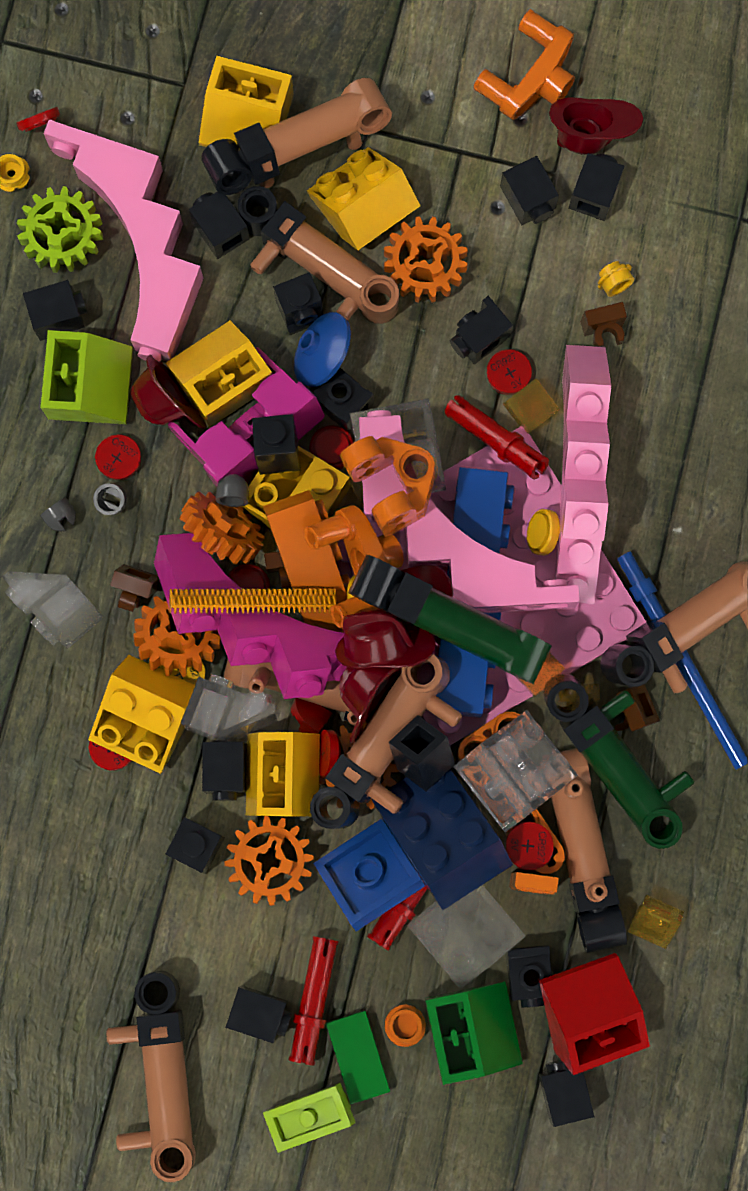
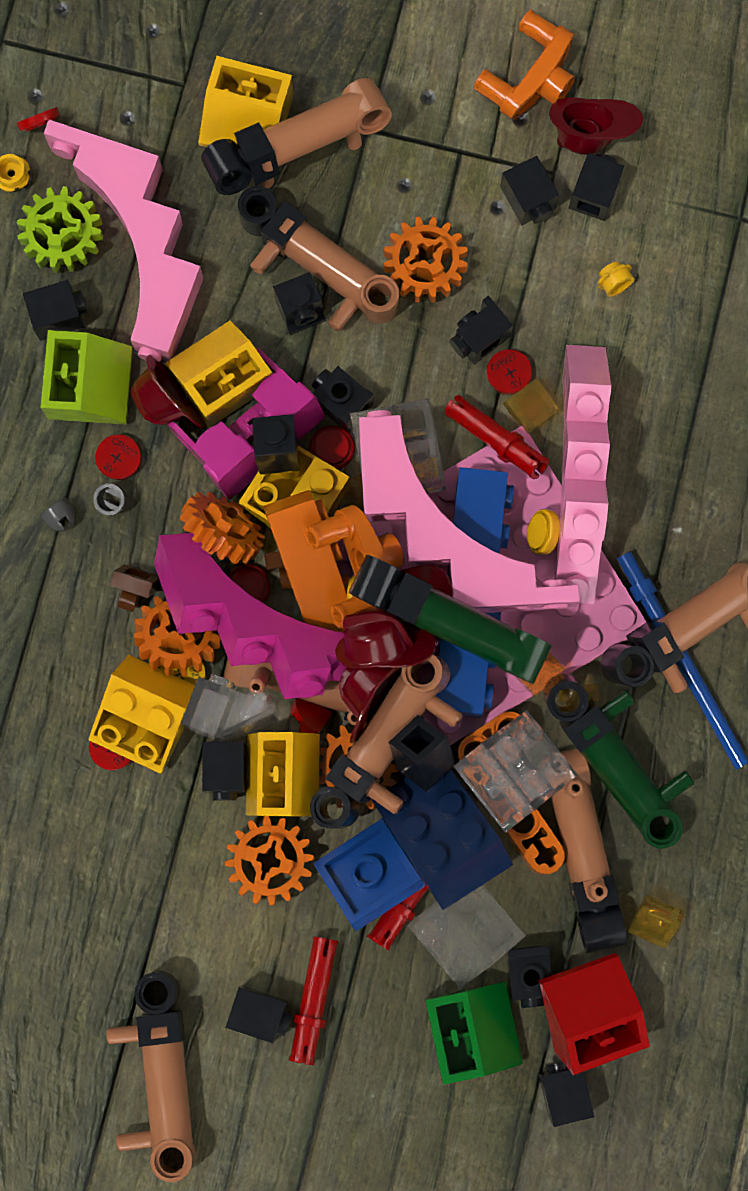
(57, 603): clear slope -> none
(195, 845): black brick -> none
(218, 223): black brick -> none
(232, 491): dark grey hinge -> none
(252, 599): light orange axle -> none
(309, 1117): lime hinge -> none
(322, 349): blue dish -> none
(329, 751): red piece -> none
(358, 1057): green tile -> none
(364, 197): yellow slope -> none
(399, 509): orange piece -> none
(405, 1025): orange plate -> none
(529, 846): red piece -> none
(533, 883): orange tile -> none
(602, 320): reddish brown tile -> none
(639, 714): reddish brown tile -> none

